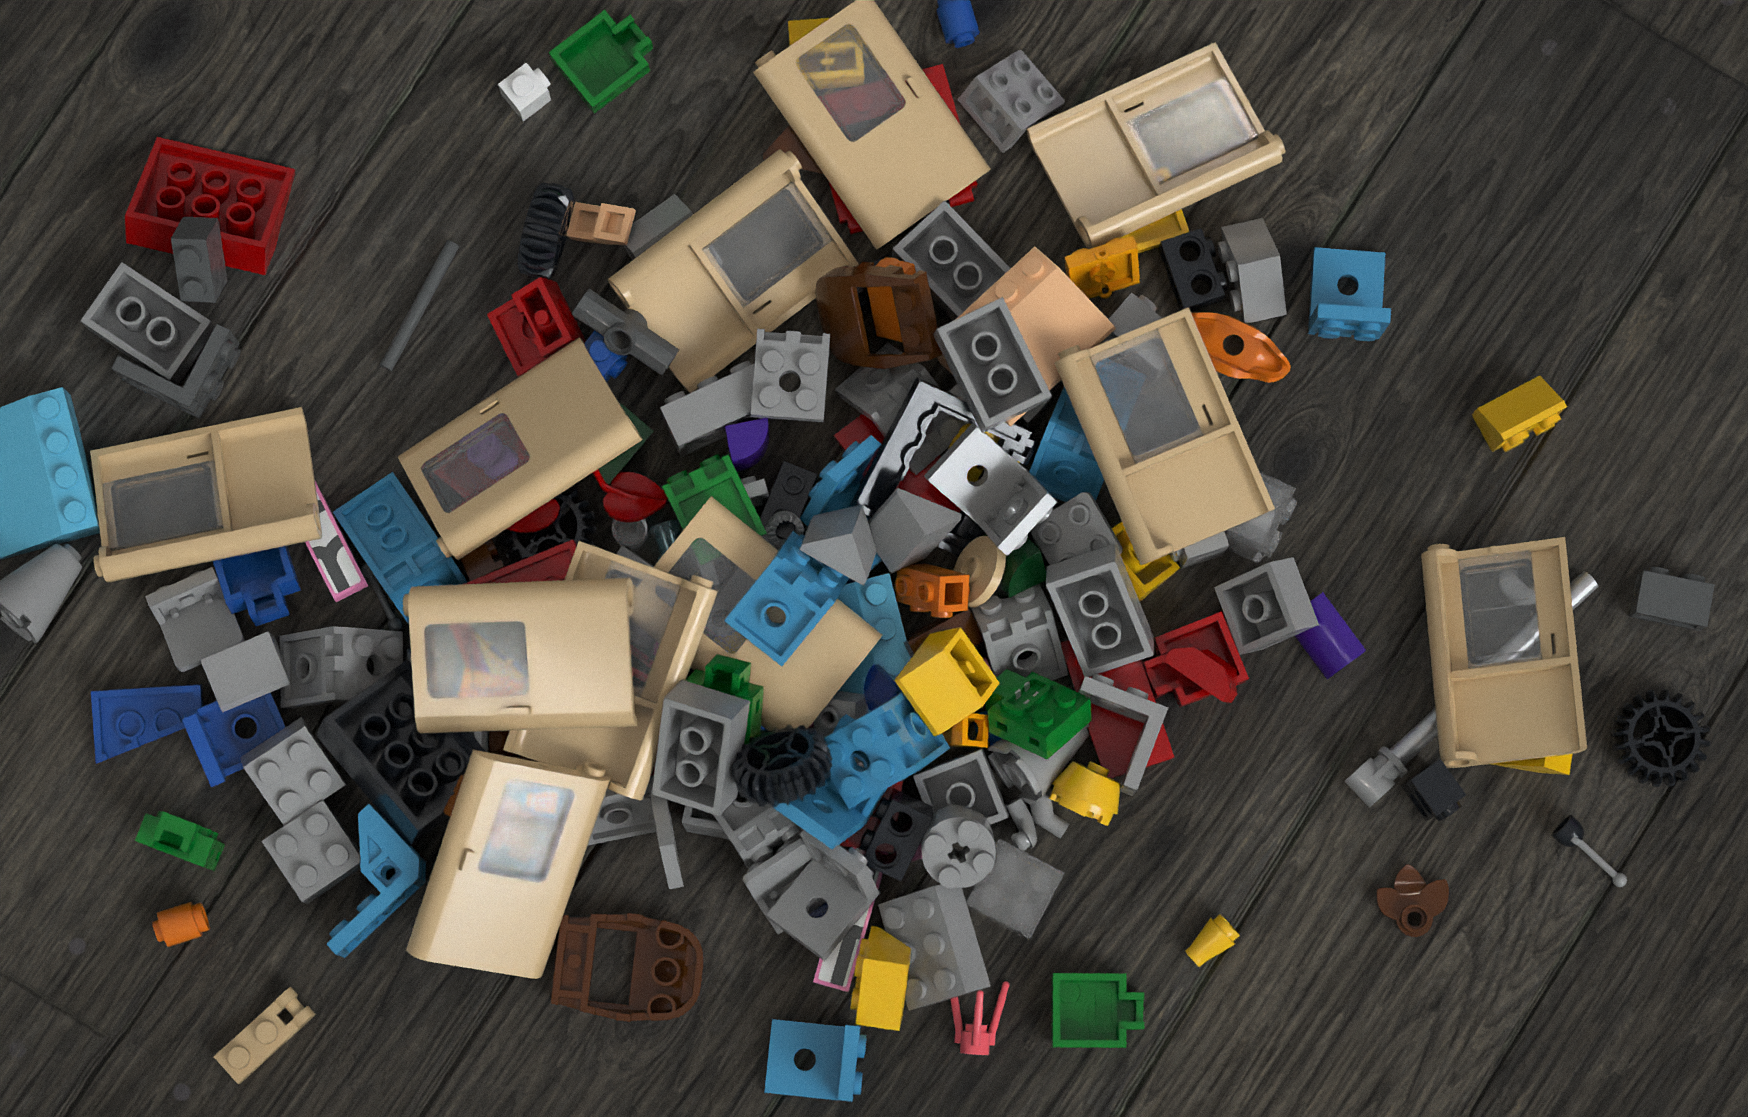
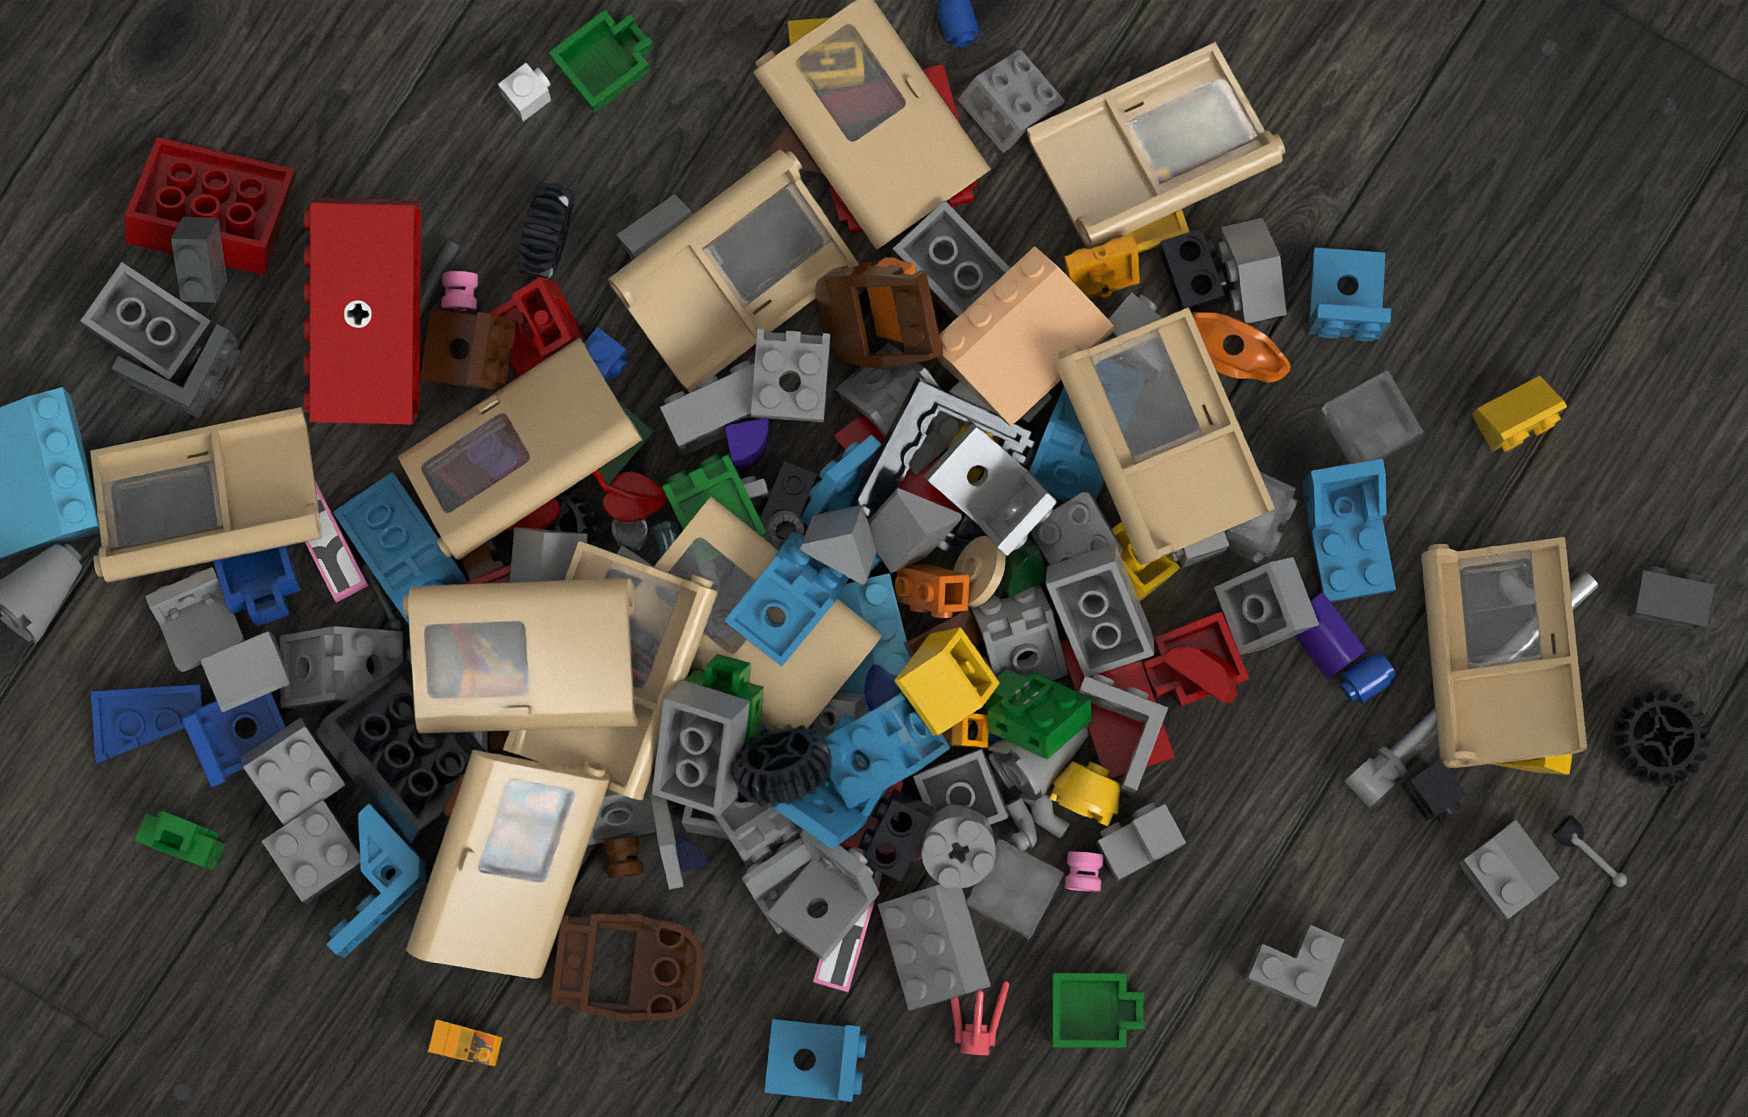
(181, 923): orange brick -> none
(263, 1036): tan plate -> none
(372, 258): none -> red piece
(459, 291): none -> bright pink wheel
(464, 1043): none -> light orange leg
(489, 351): none -> reddish brown bracket
(542, 554): none -> light grey slope
(601, 223): light nougat slope -> none
(623, 857): none -> reddish brown wheel
(625, 332): dark grey piece -> none
(689, 856): none -> clear blue tile
(880, 980): yellow slope -> none
(992, 365): light grey brick -> none
(1084, 863): none -> bright pink wheel
(1140, 842): none -> light grey brick
(1212, 940): yellow cone -> none
(1300, 976): none -> light grey brick
(1348, 529): none -> dark azure bracket
(1367, 678): none -> blue brick
(1371, 420): none -> clear brick
(1413, 895): reddish brown plate -> none
(1508, 871): none -> light grey slope

